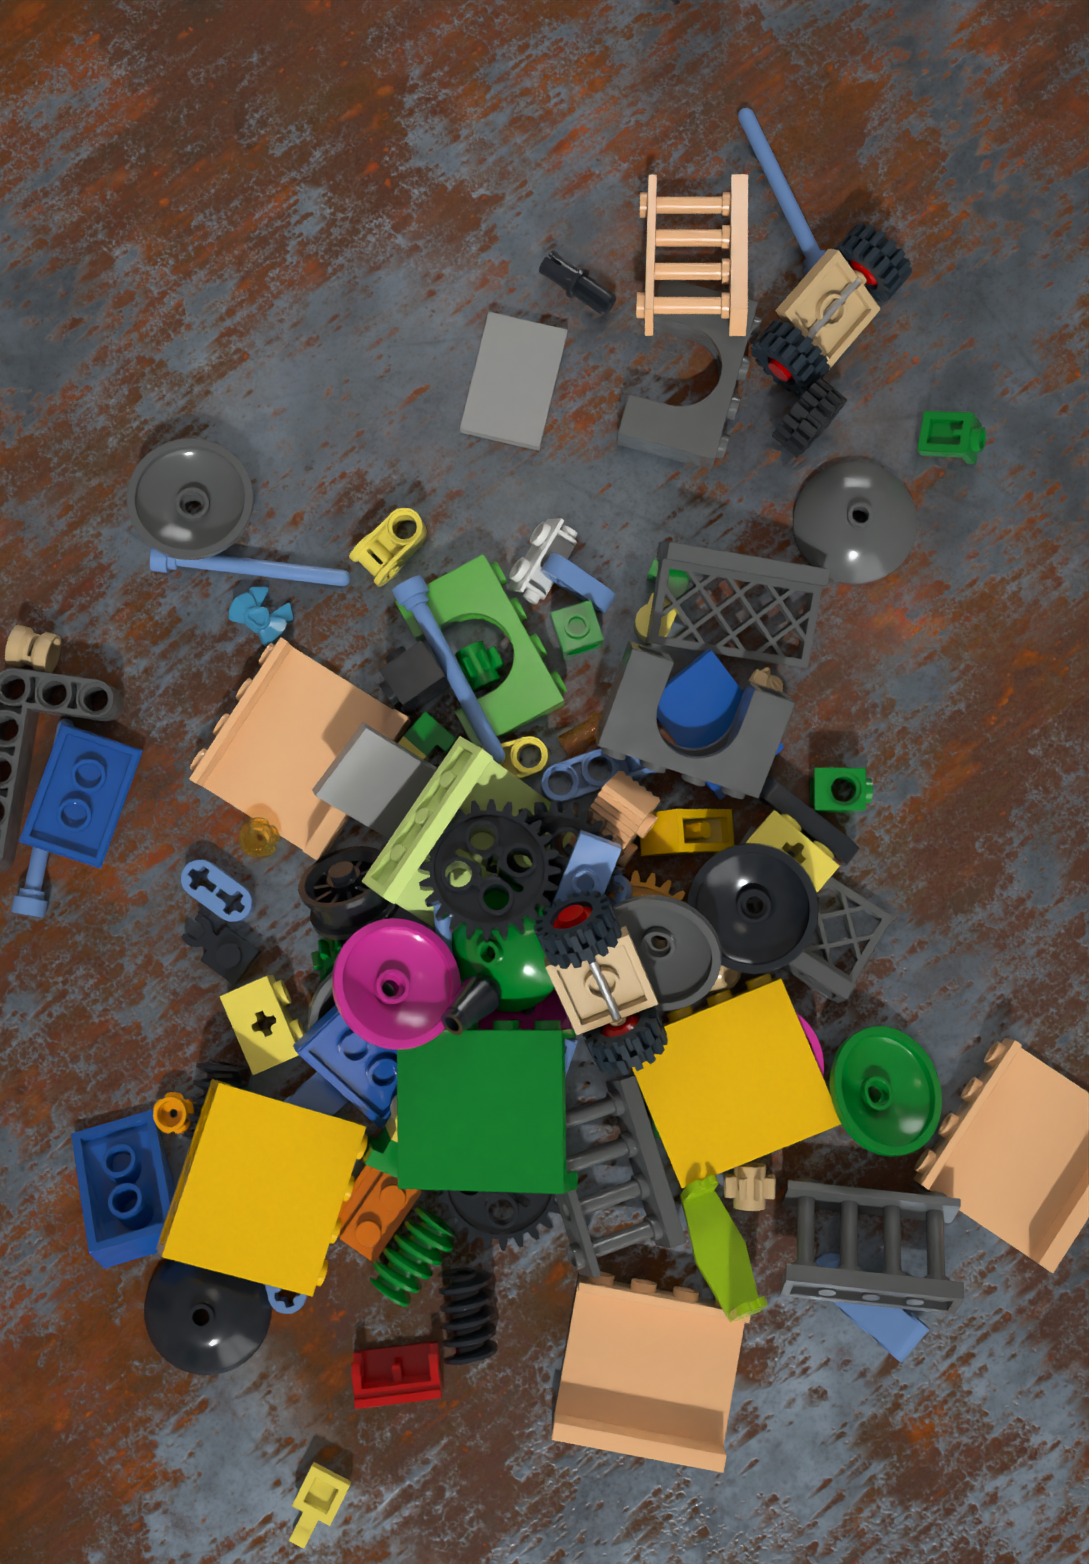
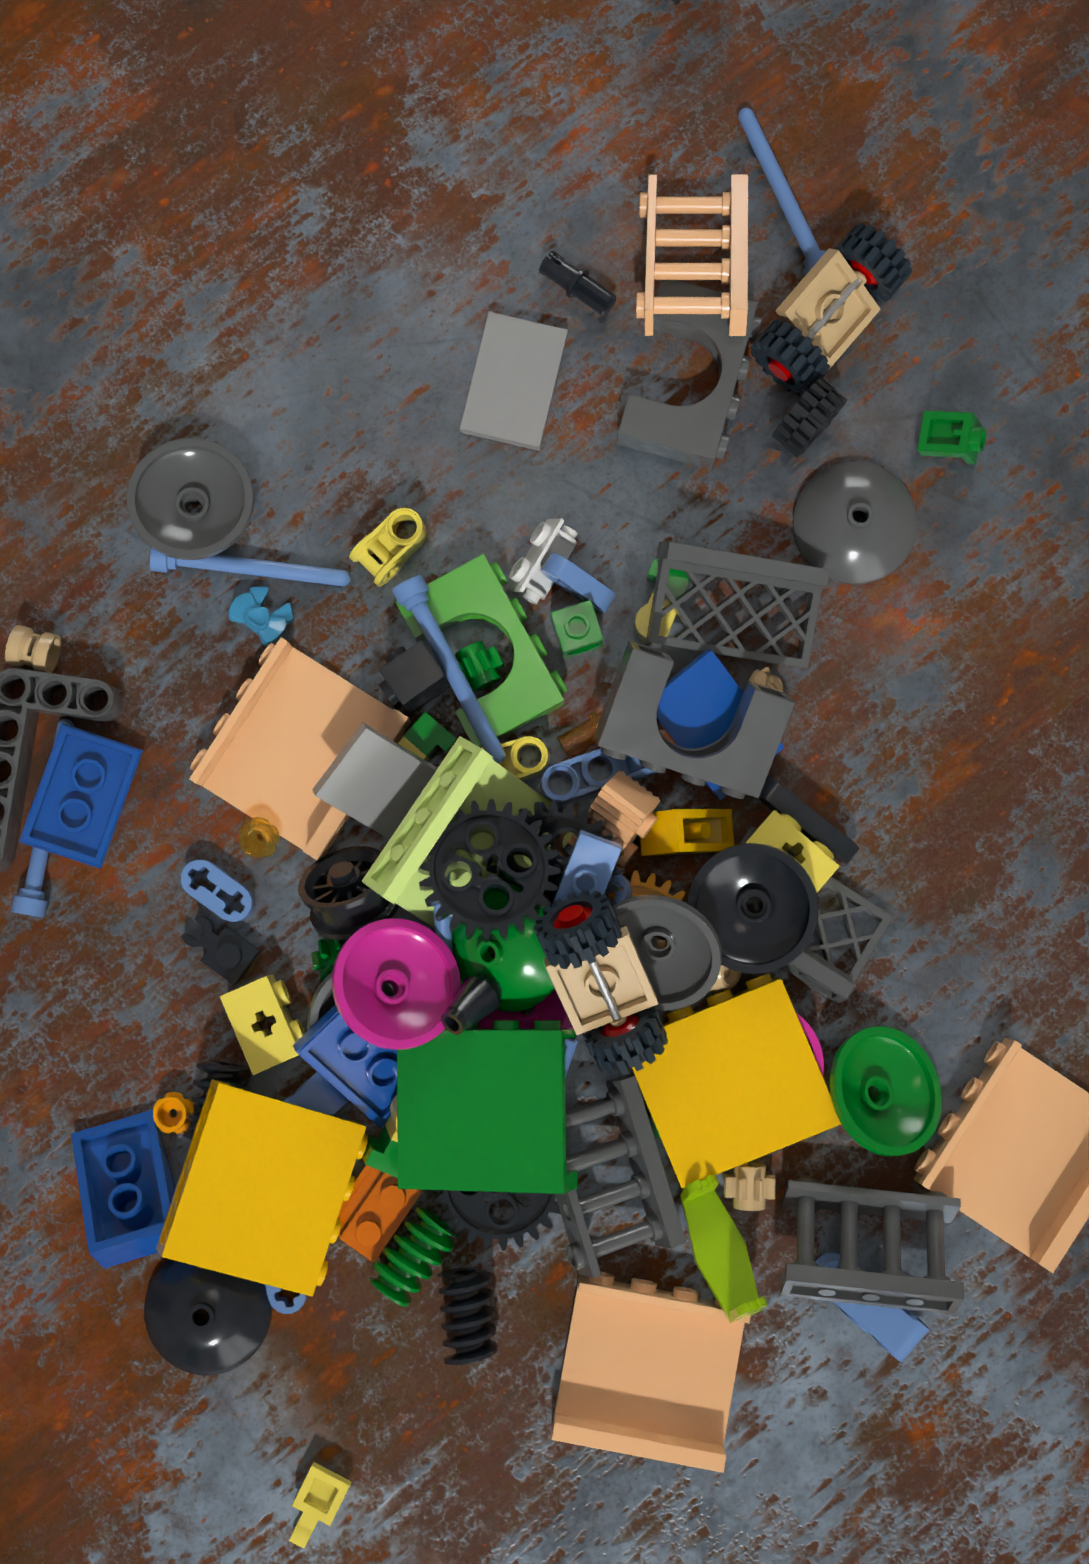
(397, 1374): red hinge -> none
(820, 793): green brick -> none

